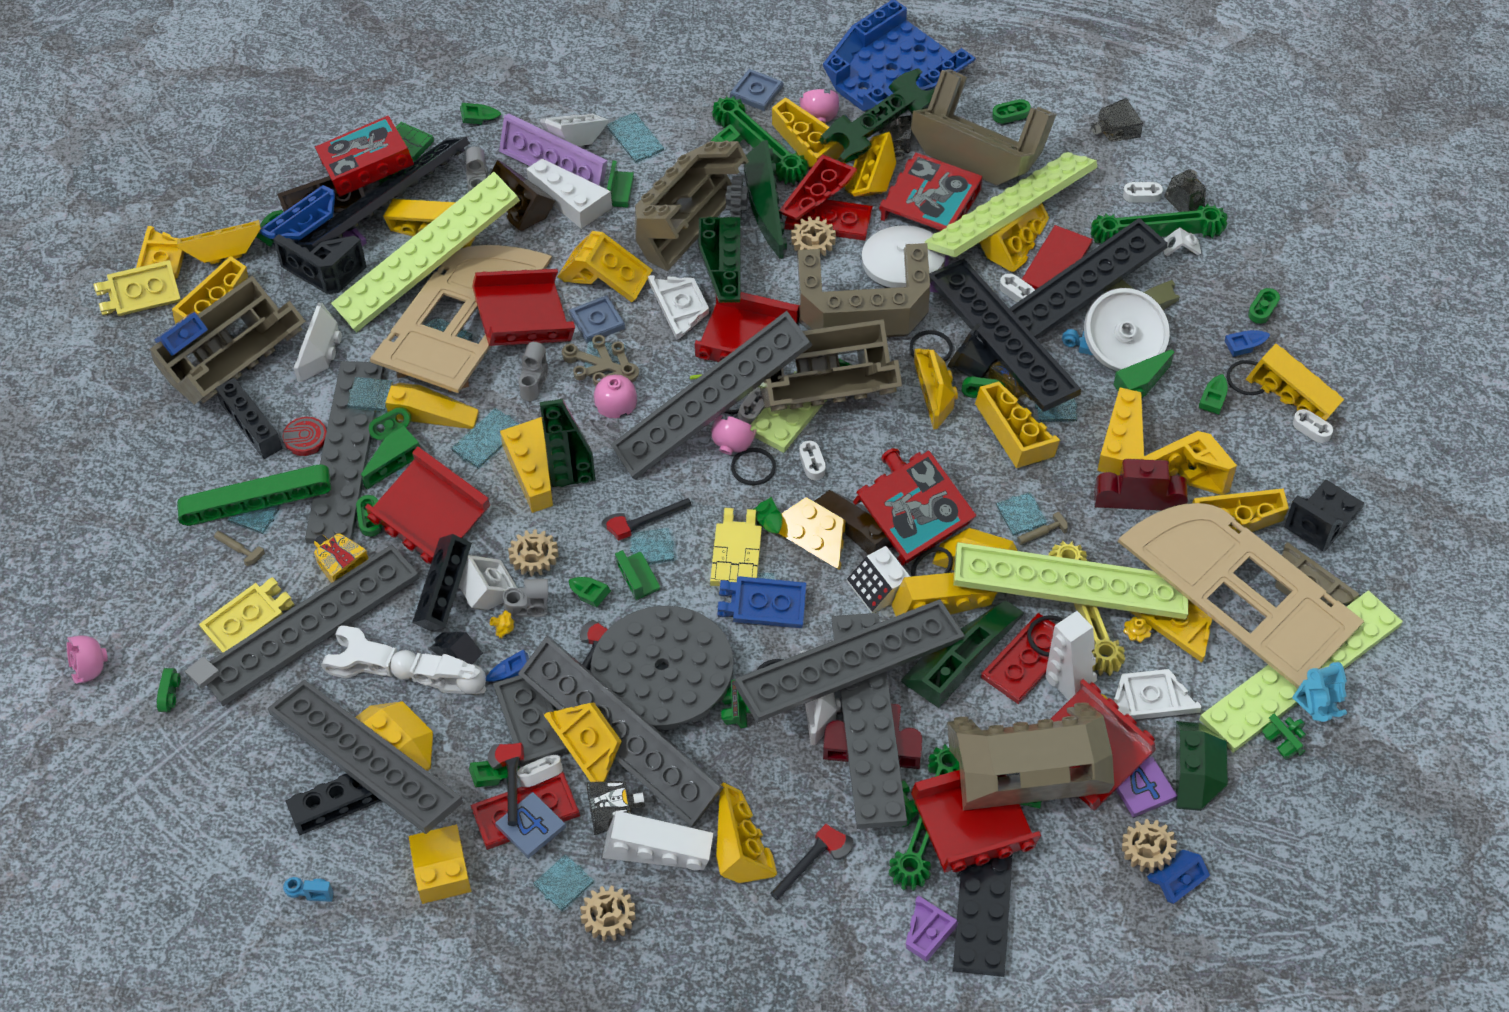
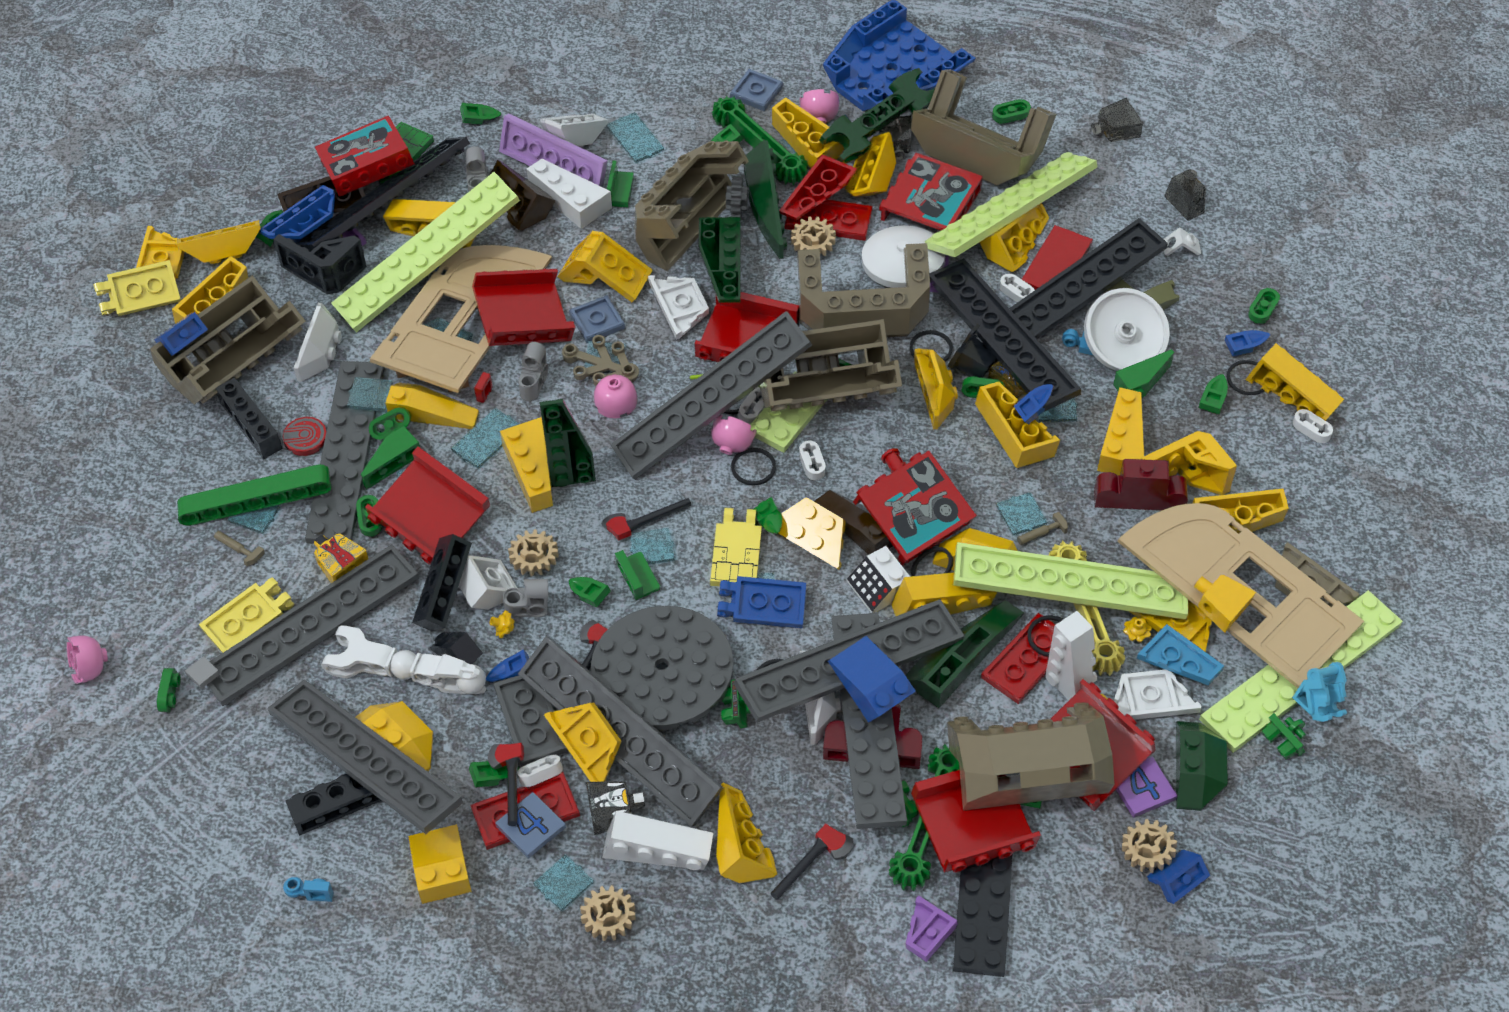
(483, 387): none -> red tile
(871, 678): none -> blue slope
(1032, 404): none -> blue plate
(1142, 192): white beam -> none
(1180, 656): none -> dark azure wing
(1206, 220): green arm -> none
(1223, 600): none -> yellow torso
(1322, 515): black bracket -> none

